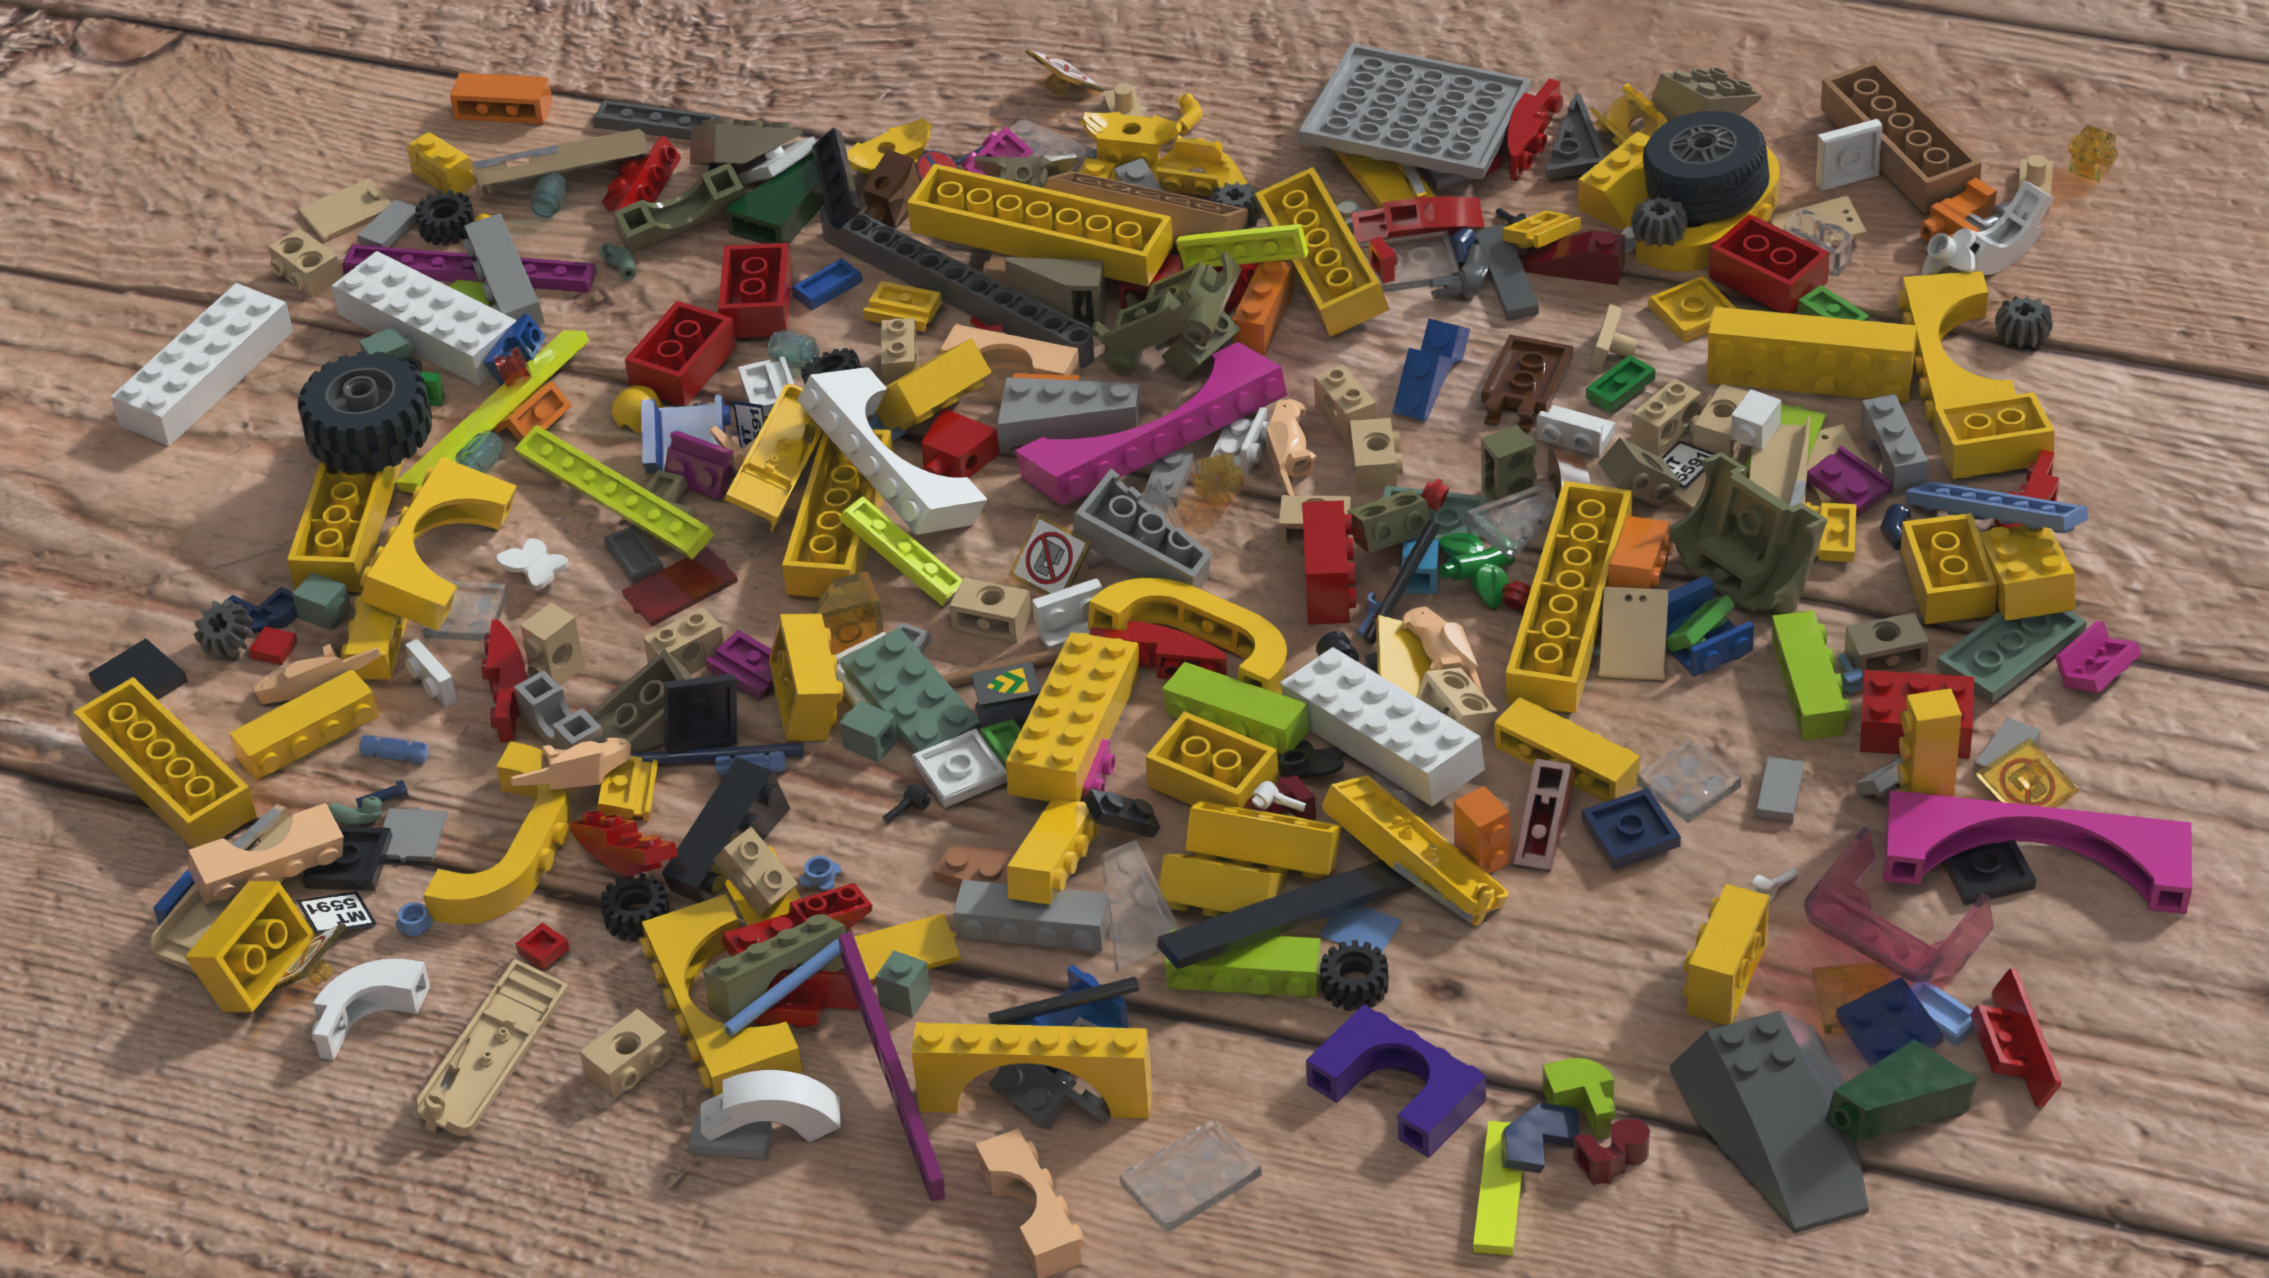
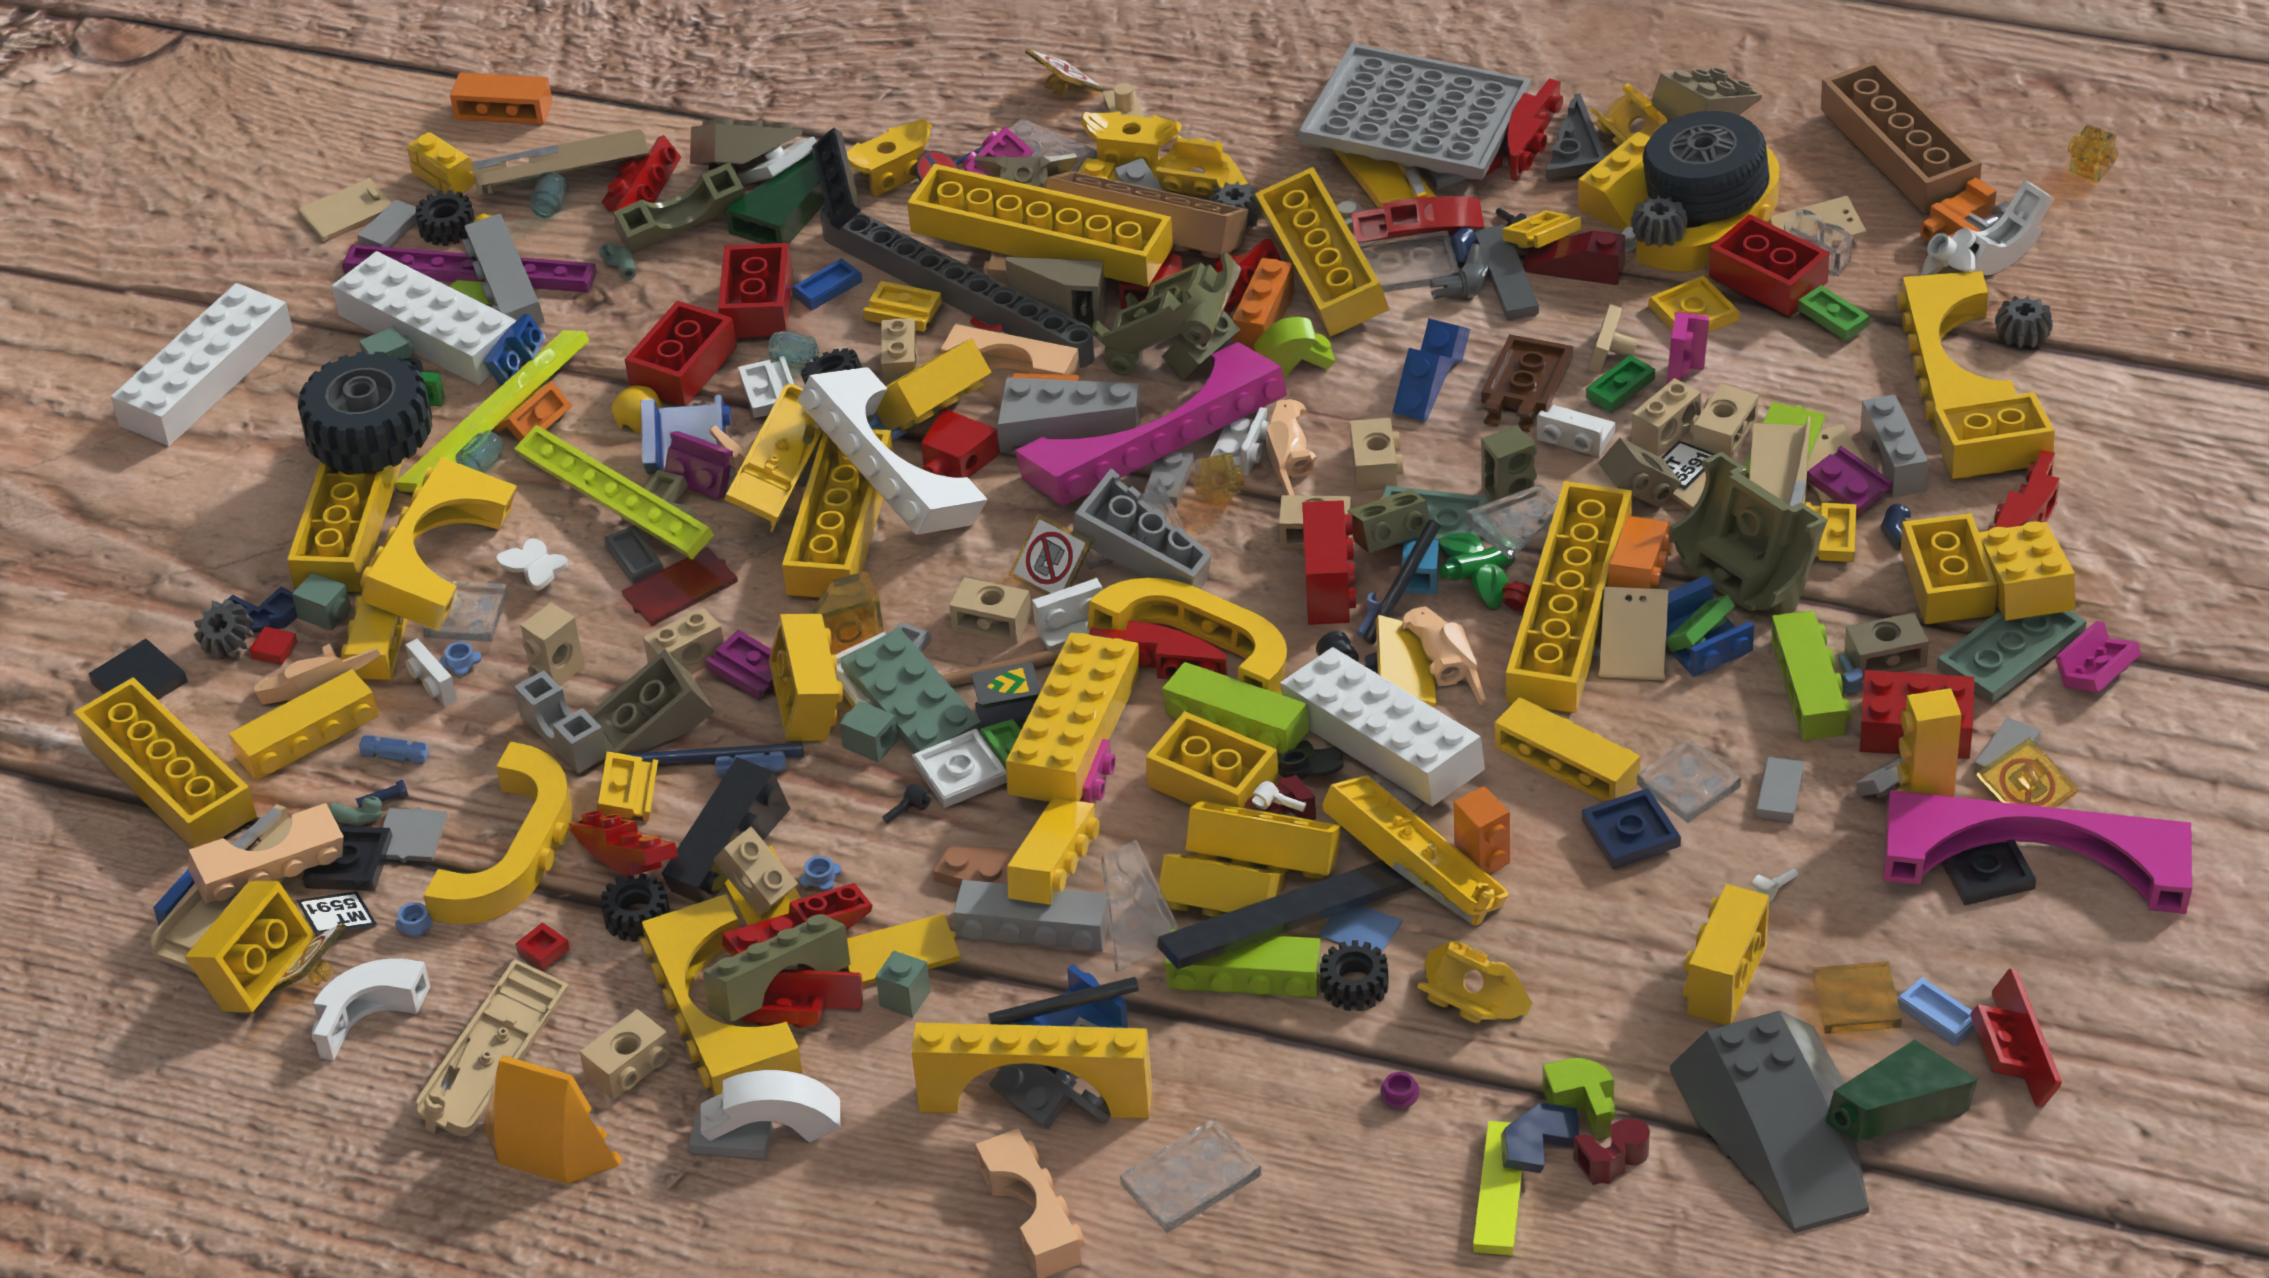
(305, 263): tan brick -> none
(460, 658): none -> medium blue plate
(504, 670): red slope -> none
(513, 366): clear red wheel -> none
(543, 1124): none -> light orange wedge
(577, 766): light nougat animal -> none
(648, 119): dark grey tile -> none
(700, 713): black plate -> none
(749, 421): sticker -> none
(782, 989): medium blue piece -> none
(891, 188): reddish brown torso -> none
(891, 1067): magenta tile -> none
(901, 550): neon yellow tile -> none
(1122, 813): black plate -> none
(1190, 111): yellow arm -> none
(1244, 245): neon yellow tile -> none
(1294, 340): none -> lime brick
(1342, 400): tan brick -> none
(1374, 1043): dark purple arch -> none
(1382, 259): red plate -> none
(1399, 1090): none -> magenta plate
(1435, 494): red plate -> none
(1458, 698): tan brick -> none
(1501, 992): none -> yellow piece
(1544, 814): slope -> none
(1566, 468): reddish brown slope -> none
(1687, 345): none -> dark pink bracket
(1756, 419): white brick -> none
(1810, 354): yellow brick -> none
(1845, 914): clear pink windscreen -> none
(1848, 155): white tile -> none
(1888, 1021): clear blue plate -> none
(1997, 505): medium blue plate -> none
(2038, 172): tan tile -> none

